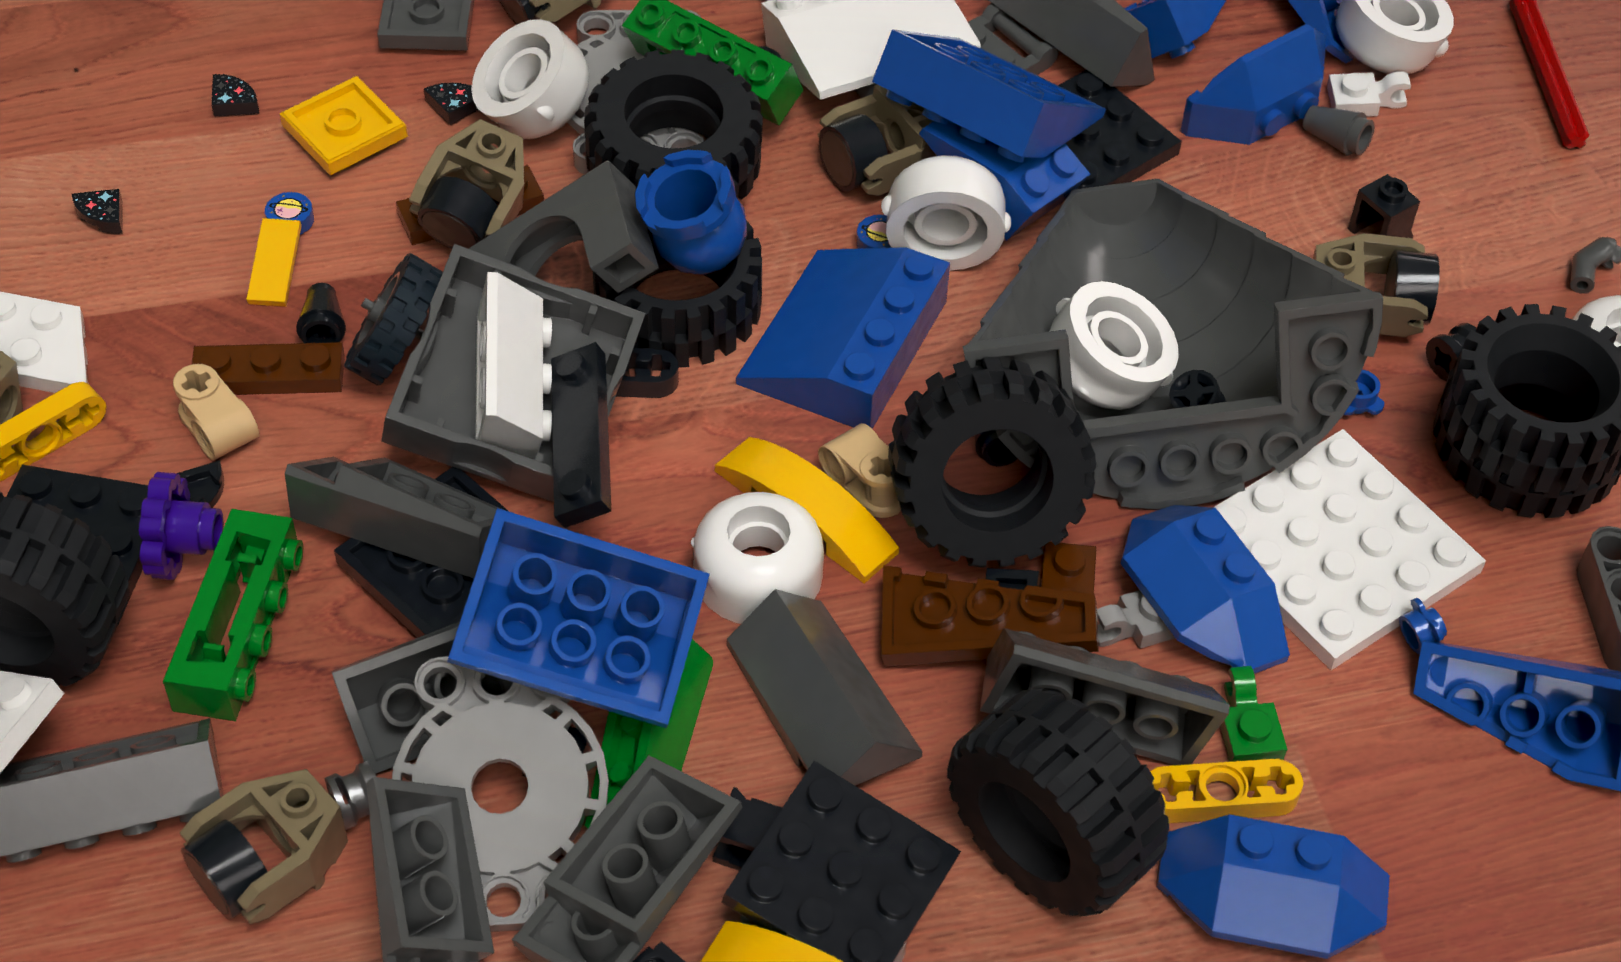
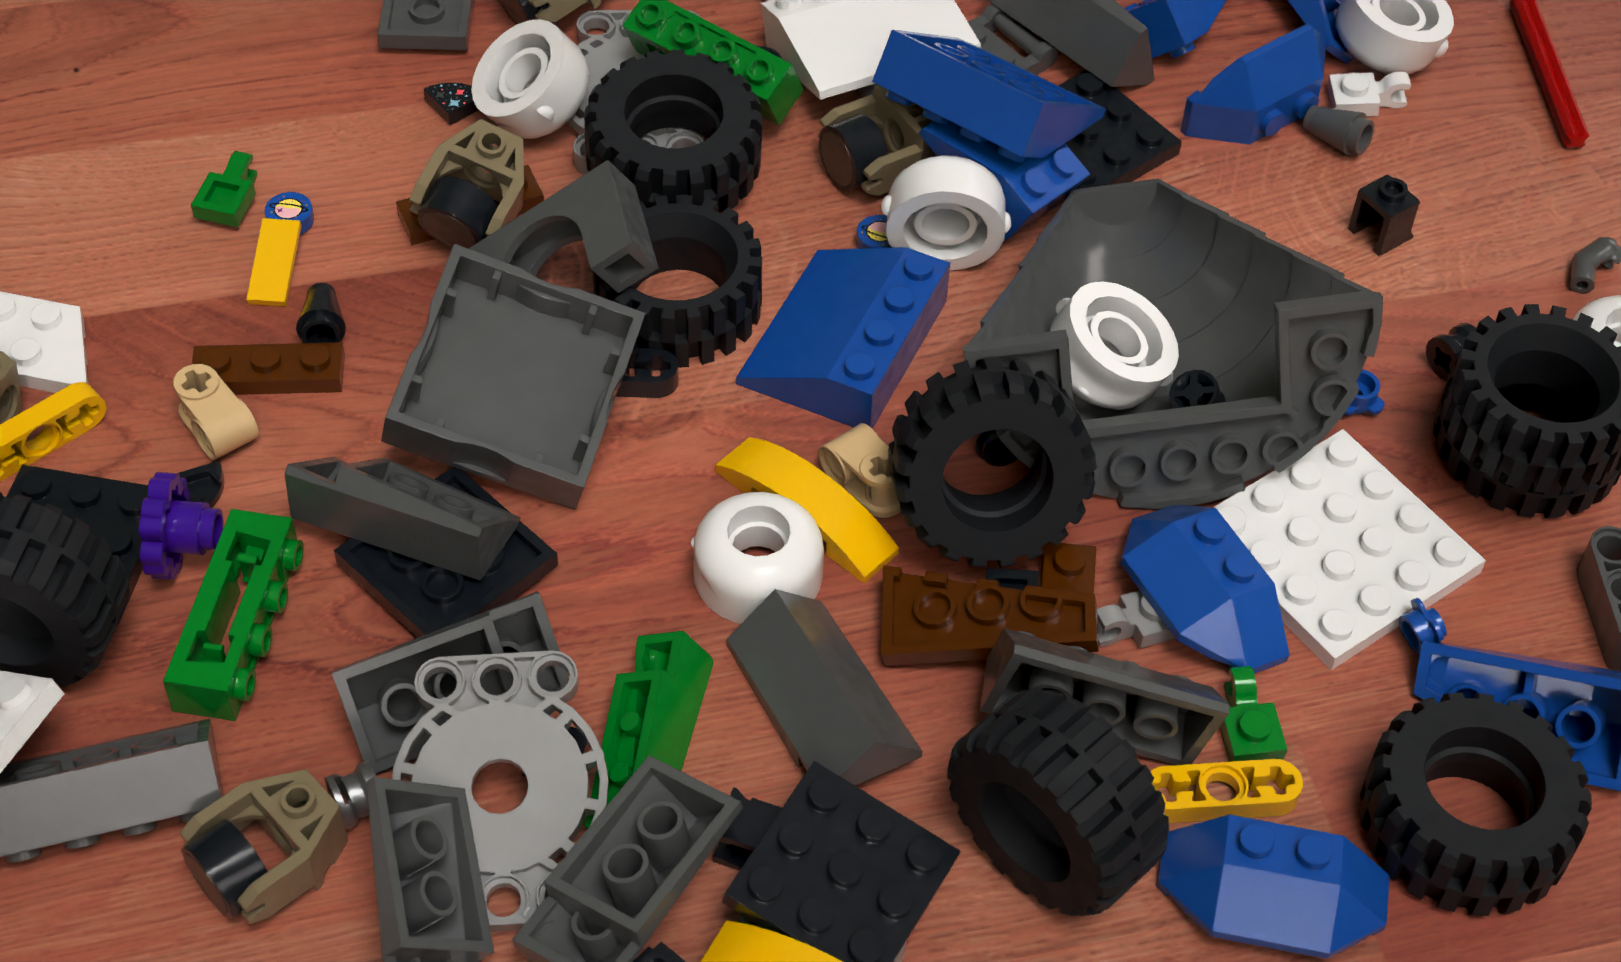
(100, 209): black tile -> none
(227, 195): none -> green plate
(232, 96): black tile -> none
(343, 125): yellow plate -> none
(393, 319): black wheel -> none
(512, 368): white slope -> none
(579, 618): blue slope -> none
(580, 435): black plate -> none
(692, 212): blue tile -> none
(1409, 272): dark tan piece -> none
(1457, 860): none -> black tyre

